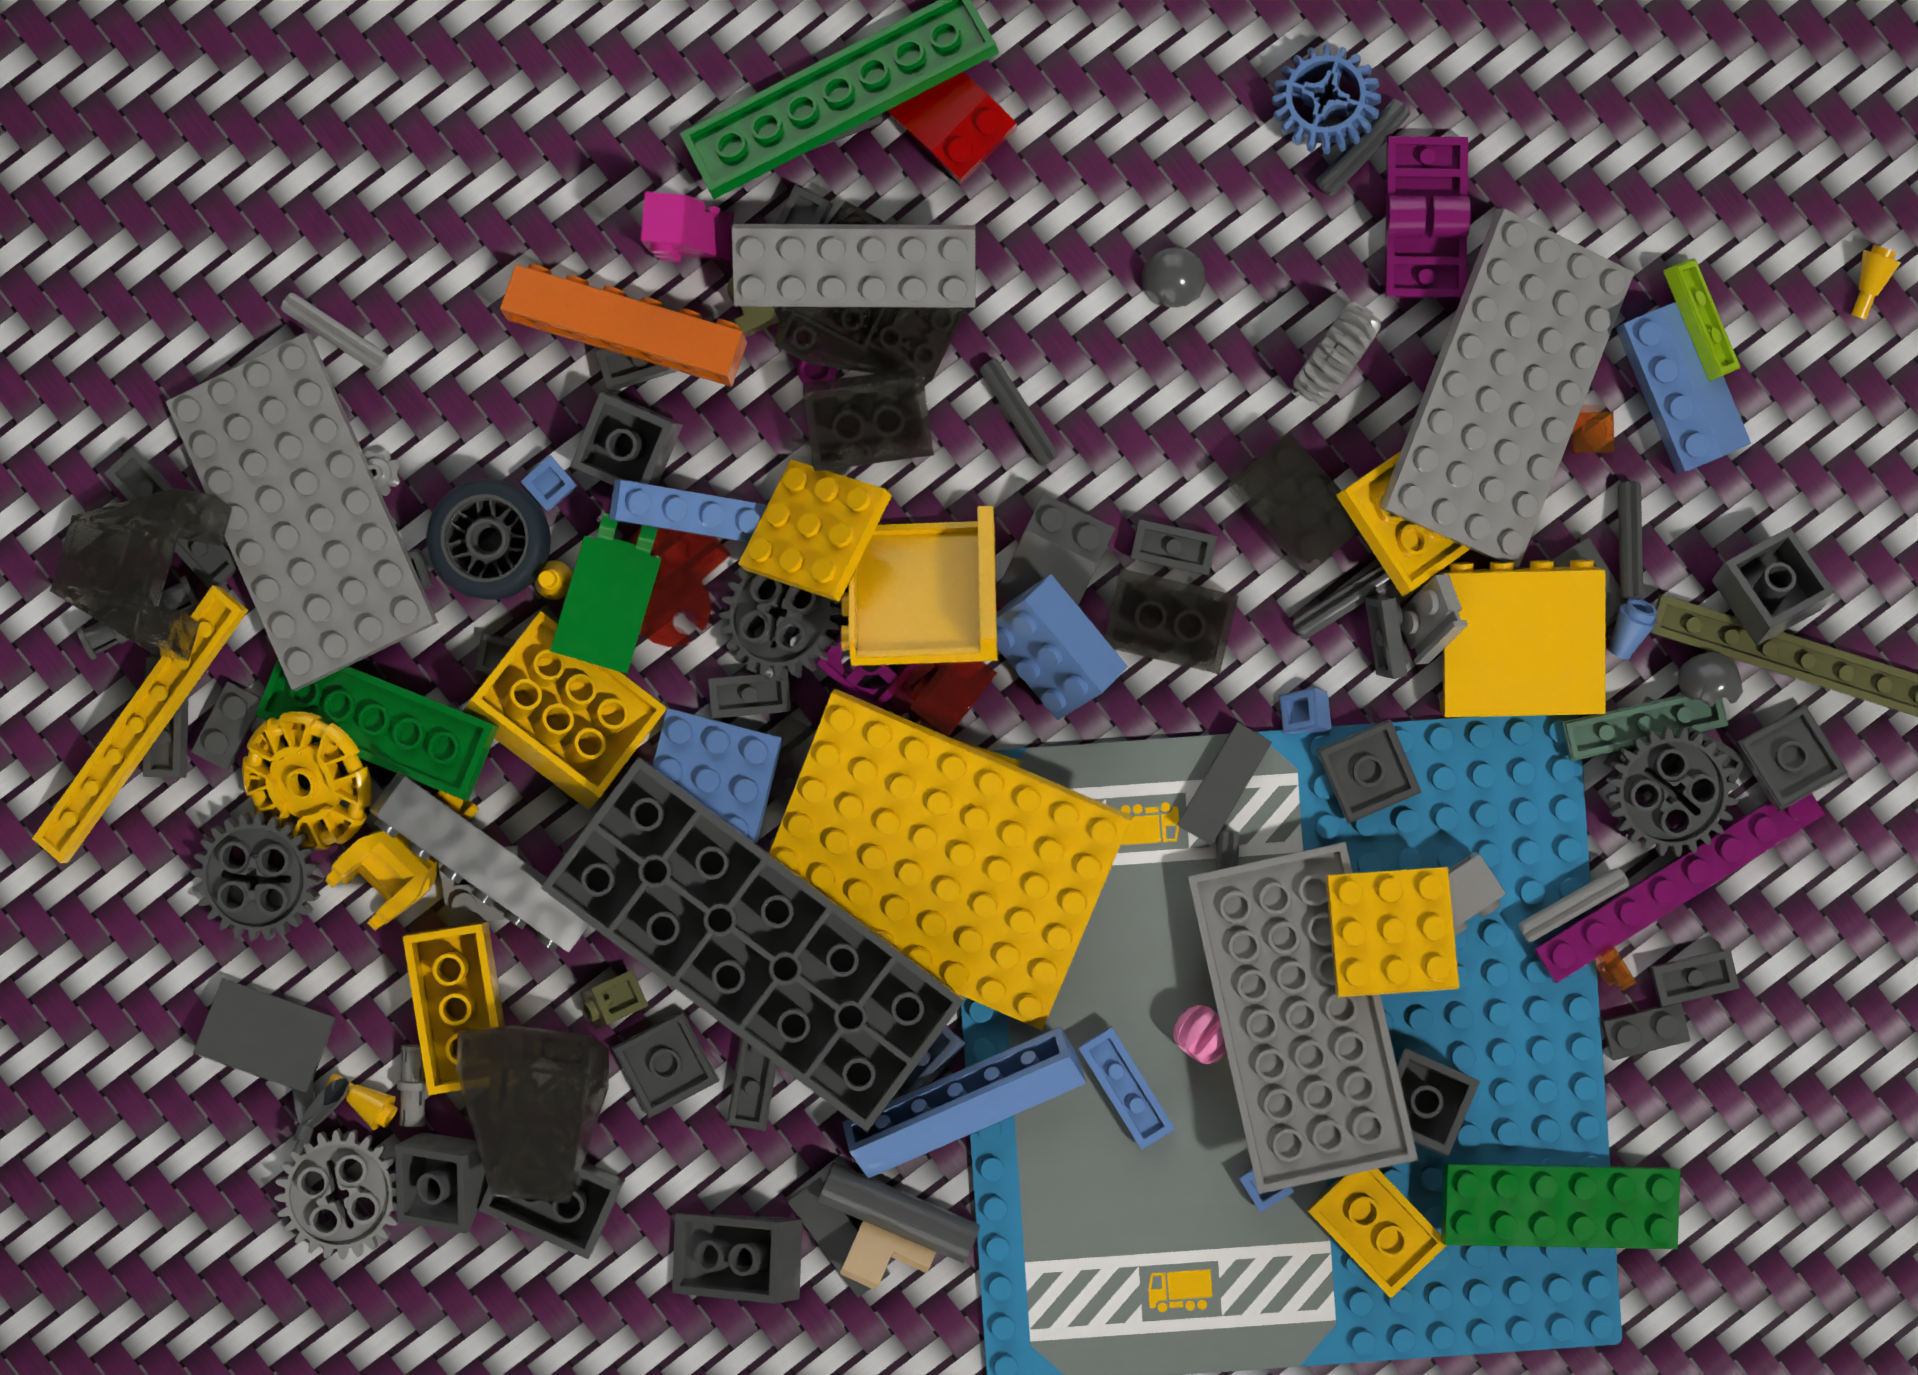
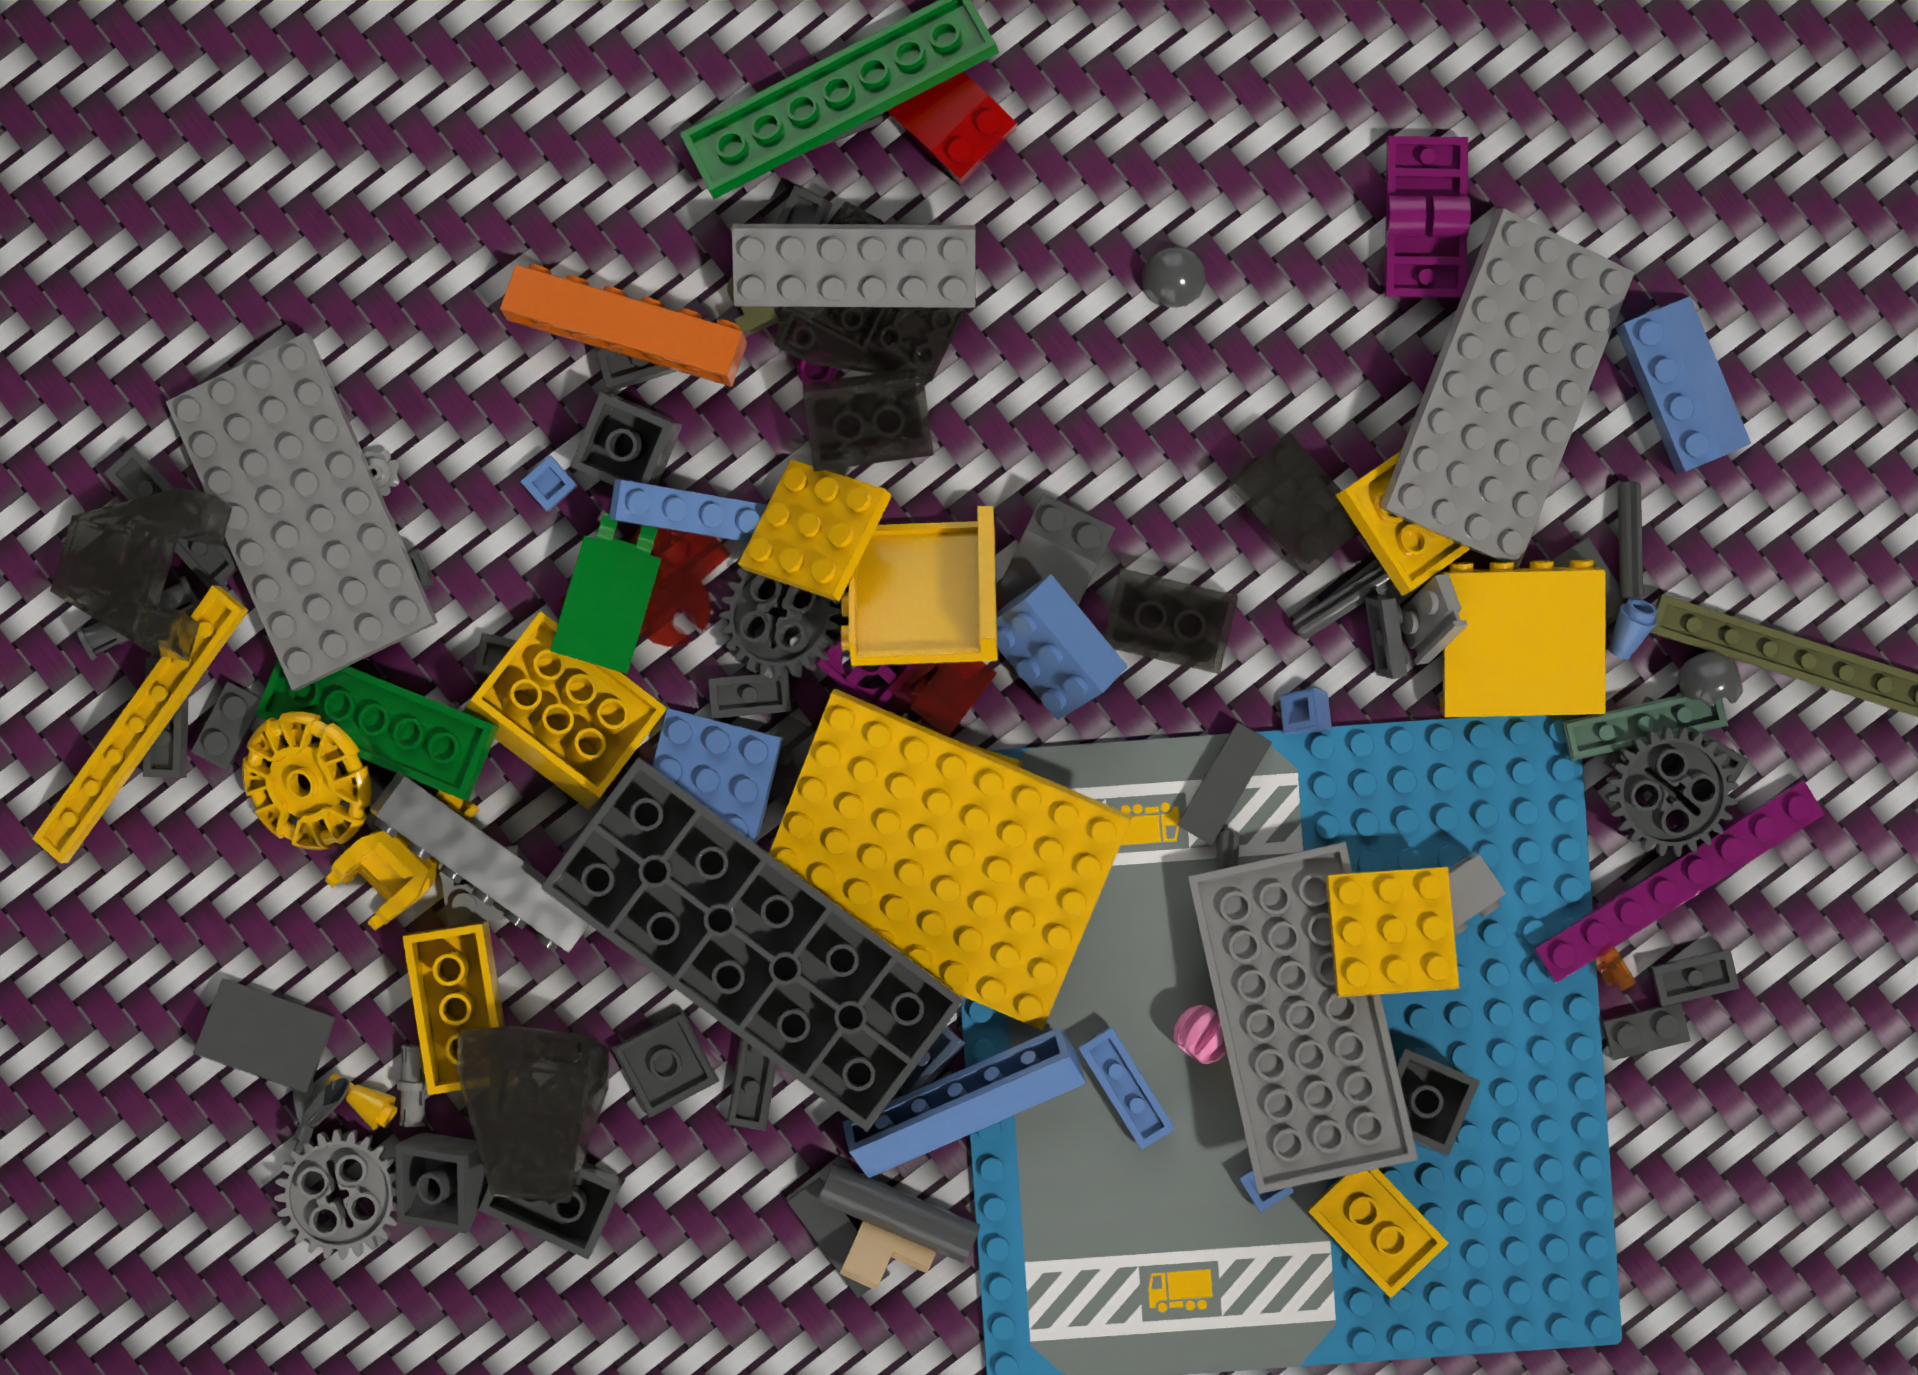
(257, 841): dark grey gear -> none
(334, 332): light grey axle -> none
(457, 531): wheel -> none
(553, 580): yellow cone -> none
(612, 999): olive bracket -> none
(682, 227): dark pink wedge -> none
(737, 1257): dark grey slope -> none
(1018, 412): dark grey axle -> none
(1173, 547): dark grey plate -> none
(1337, 353): light grey gear -> none
(1340, 105): medium blue gear -> none
(1357, 154): dark grey axle -> none
(1368, 771): dark grey tile -> none
(1560, 1206): green plate -> none
(1573, 904): light grey axle -> none
(1593, 433): clear orange plate -> none
(1701, 319): lime tile -> none
(1773, 586): dark grey brick -> none
(1791, 758): dark grey tile -> none
(1875, 272): yellow cone -> none

